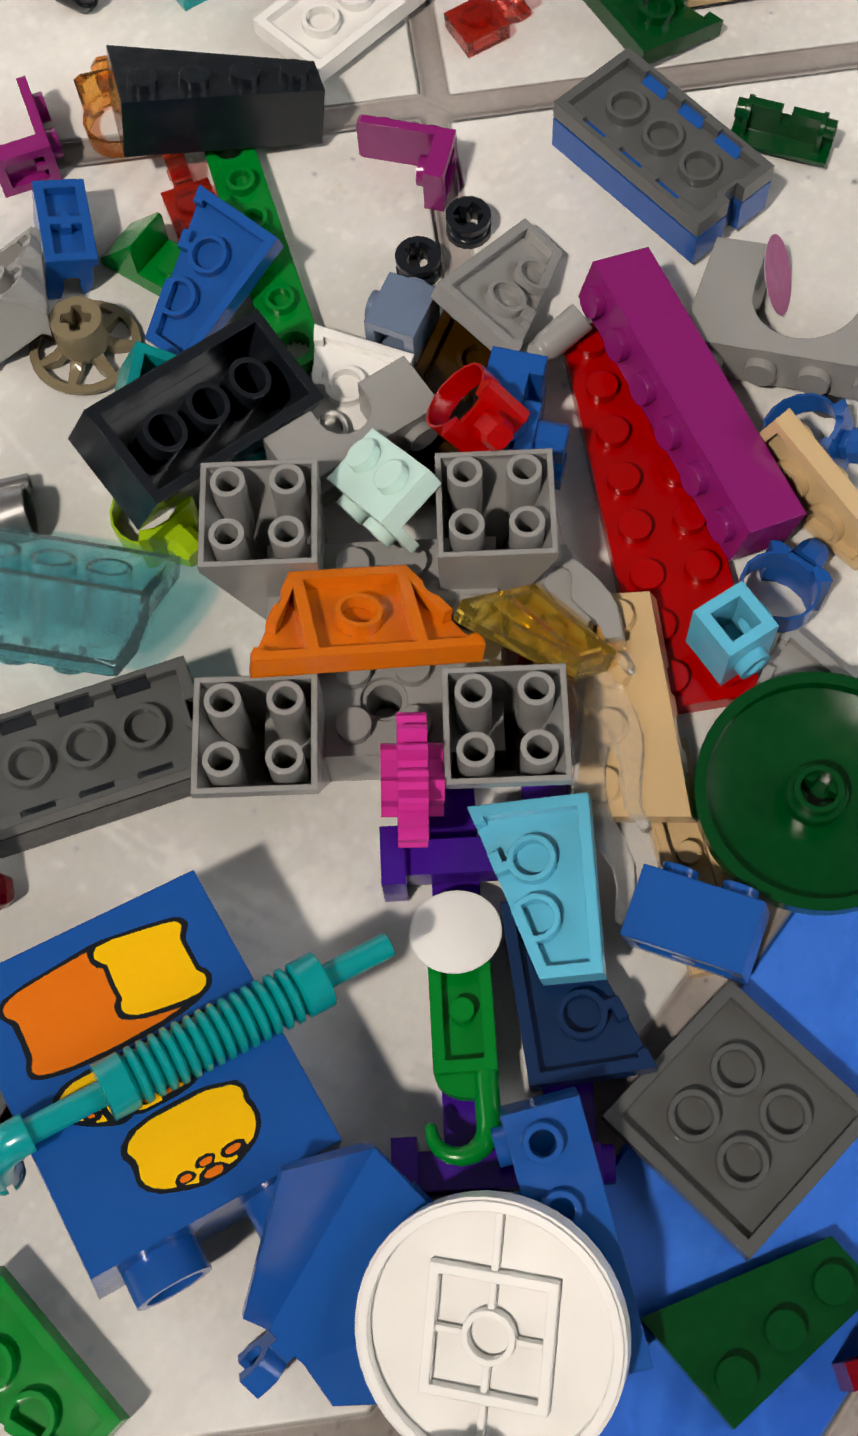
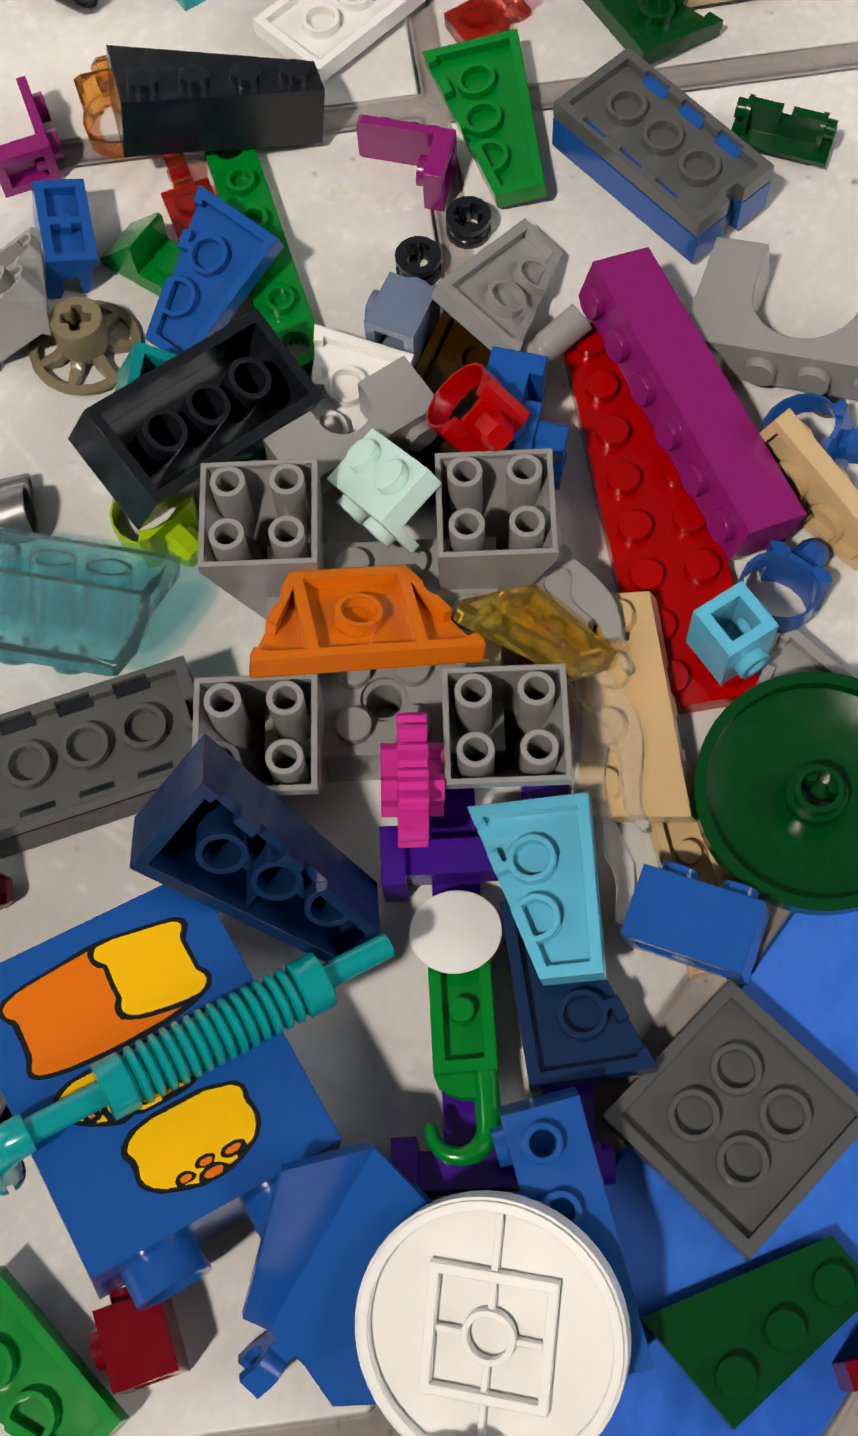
(136, 1344): none -> dark red brick
(252, 857): none -> dark blue wedge
(492, 108): none -> green wing
(777, 274): flat silver sticker -> none

